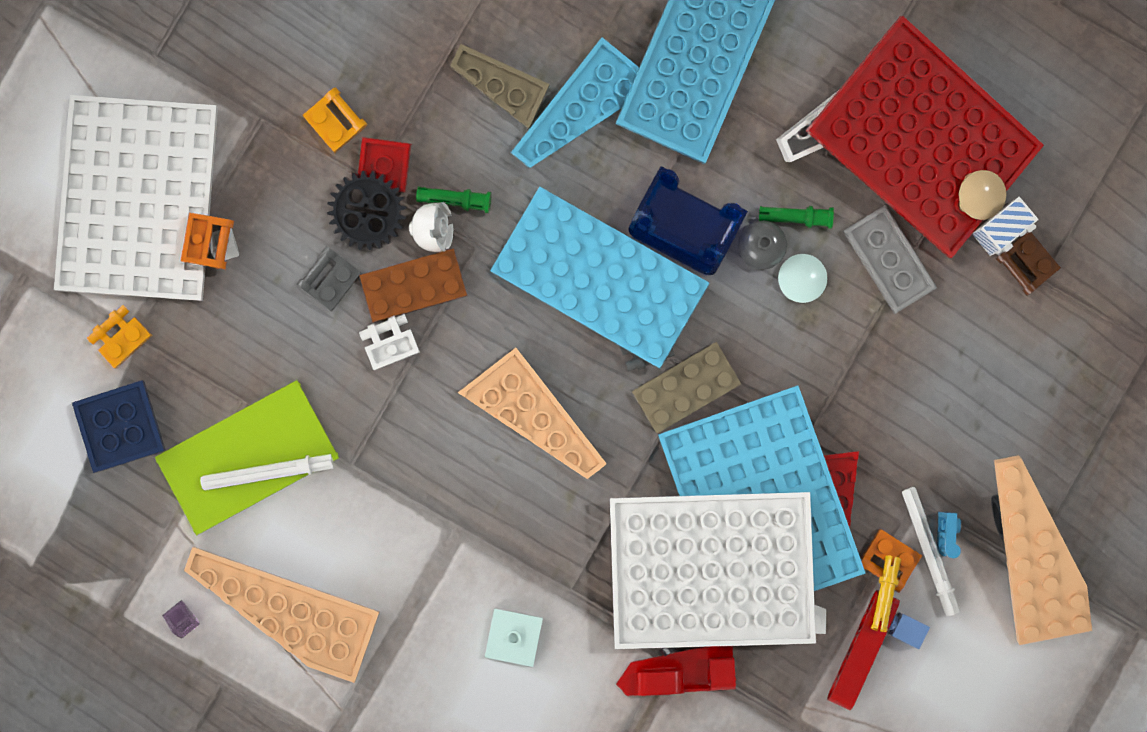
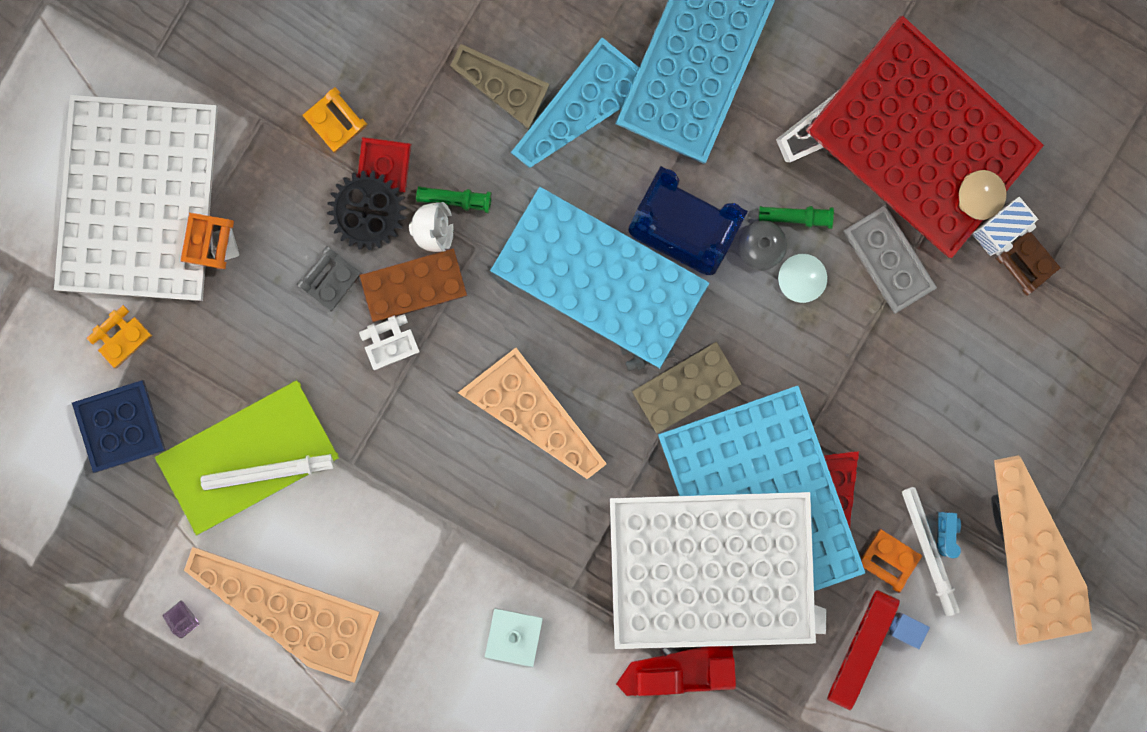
(888, 583): yellow pin -> none

